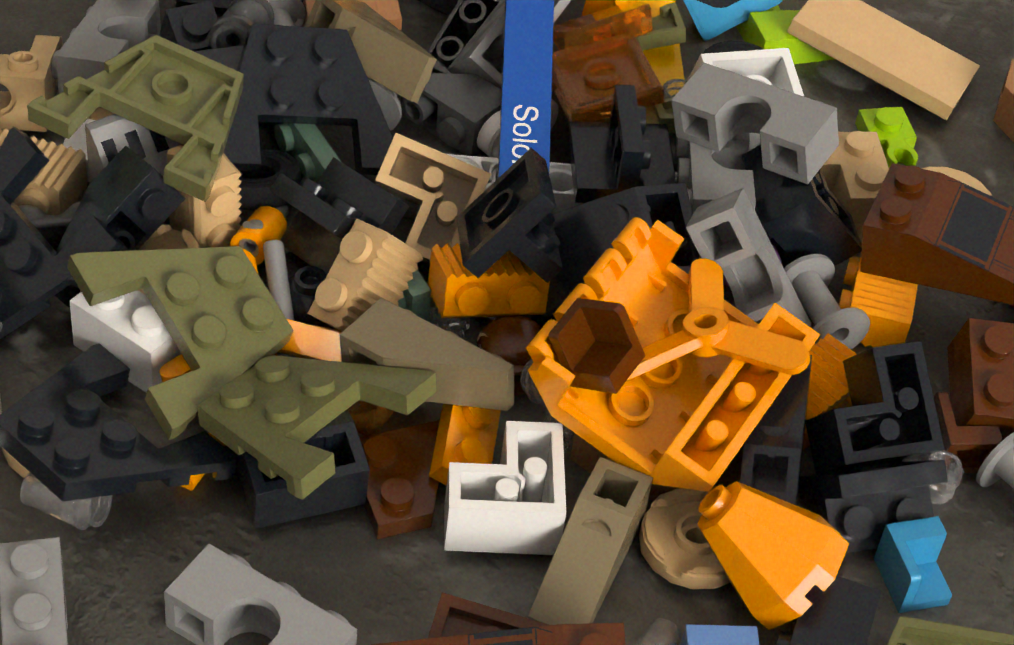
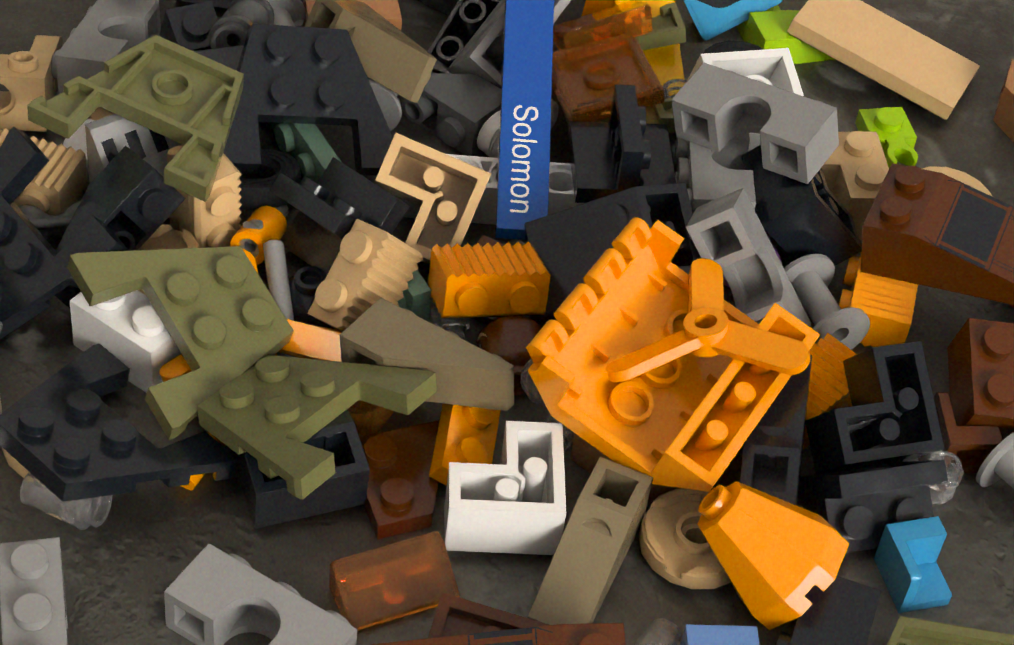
(392, 580): none -> clear orange slope
(513, 217): black bracket -> none
(597, 345): reddish brown panel -> none

